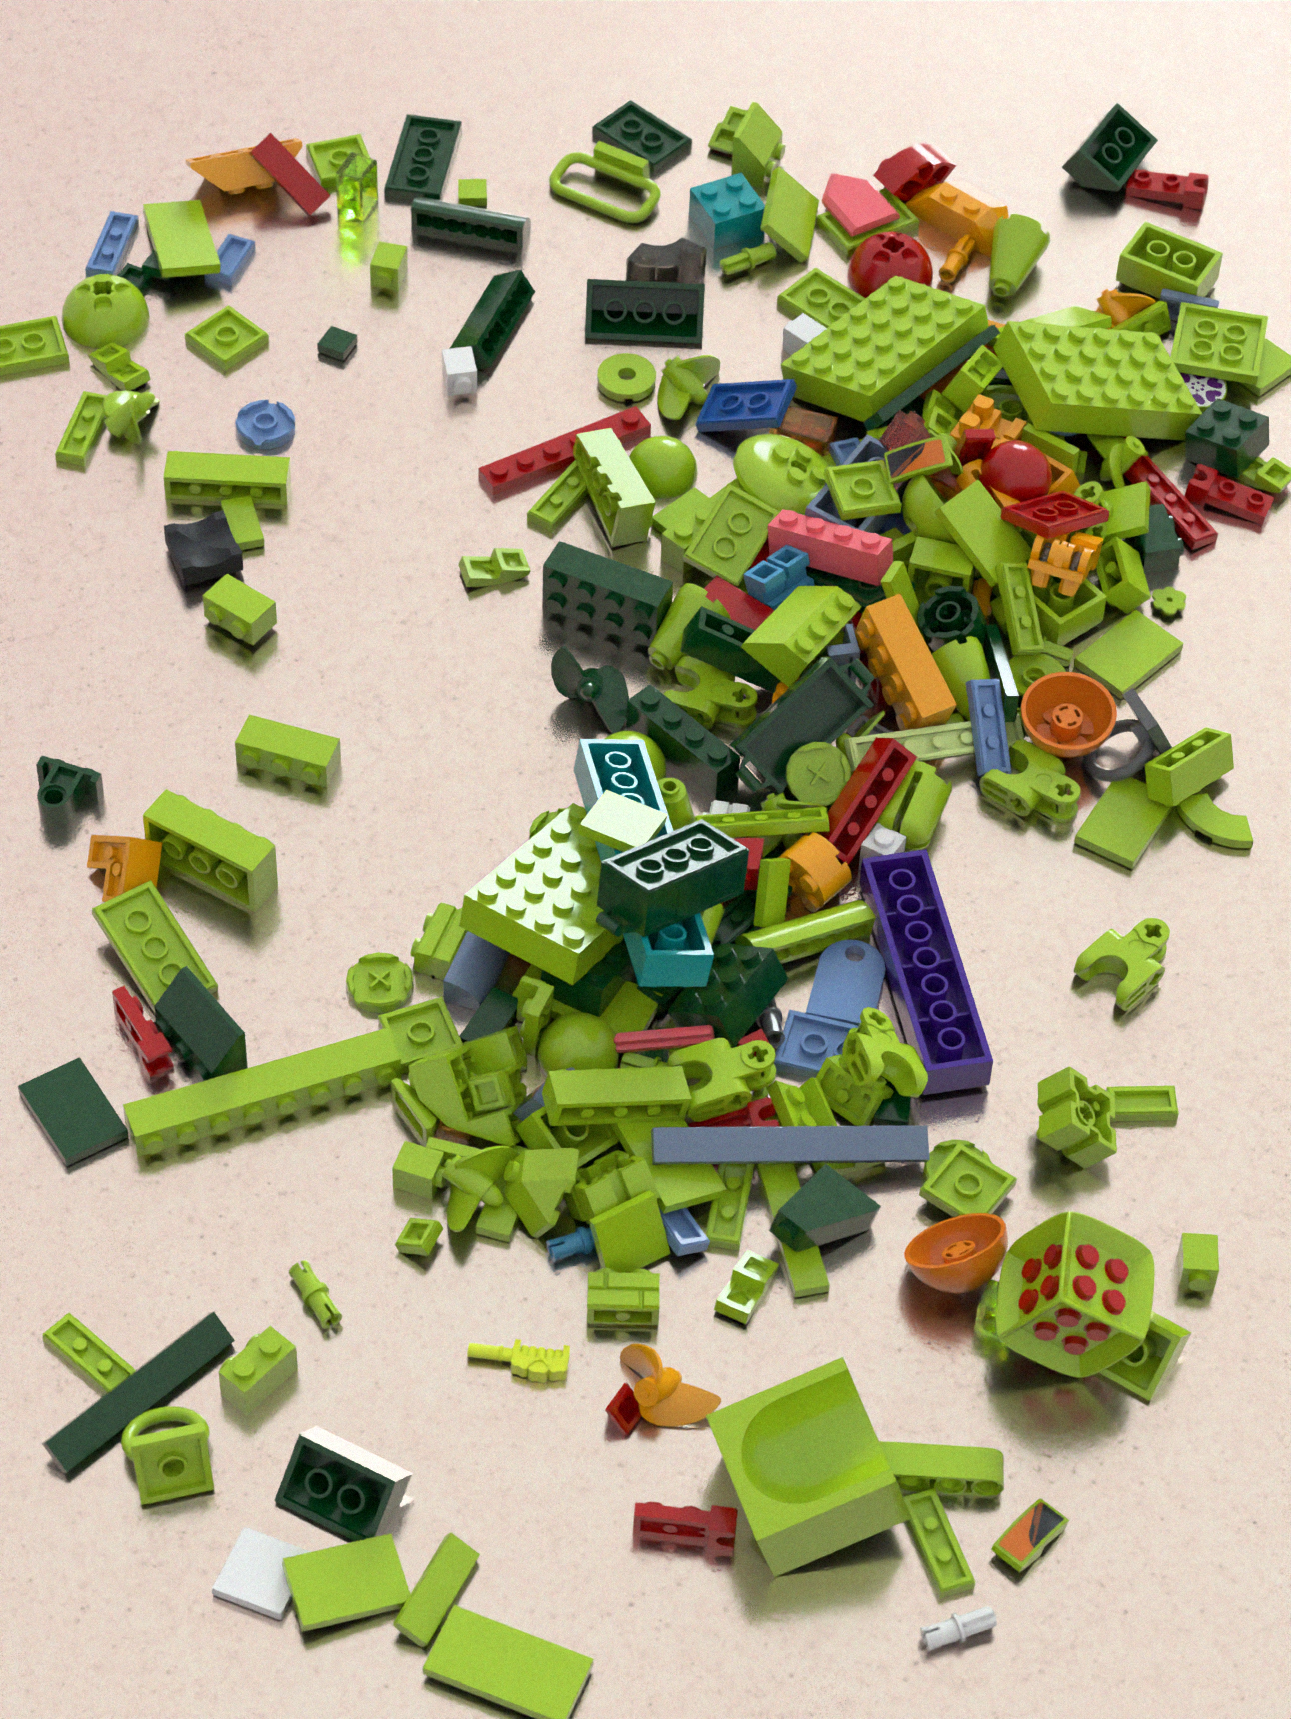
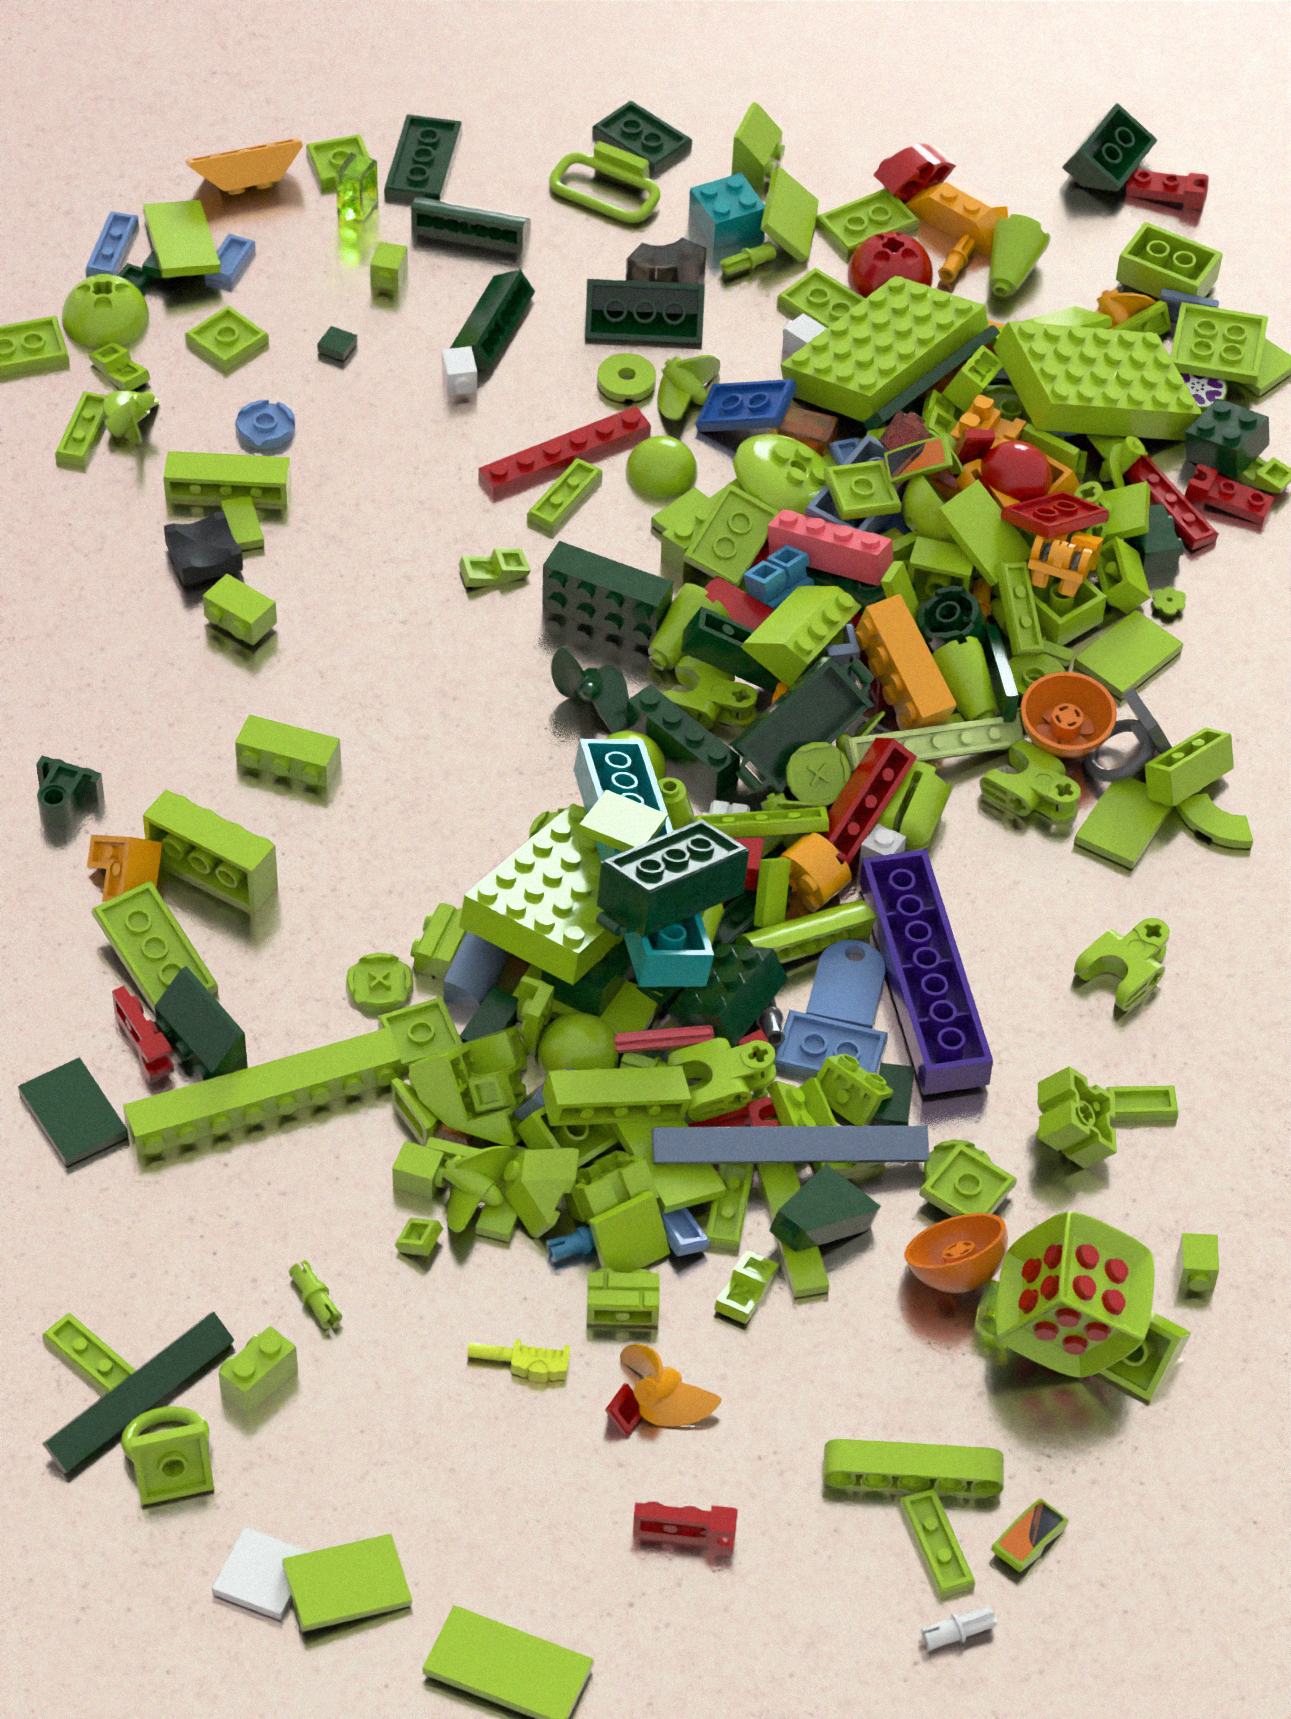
(290, 174): red tile -> none
(342, 1485): dark green slope -> none
(436, 1589): lime tile -> none
(472, 192): lime tile -> none
(614, 486): lime wedge -> none
(723, 134): lime slope -> none
(808, 1467): lime piece -> none
(857, 204): coral tile -> none
(876, 1051): lime piece -> none
(988, 726): medium blue tile -> none

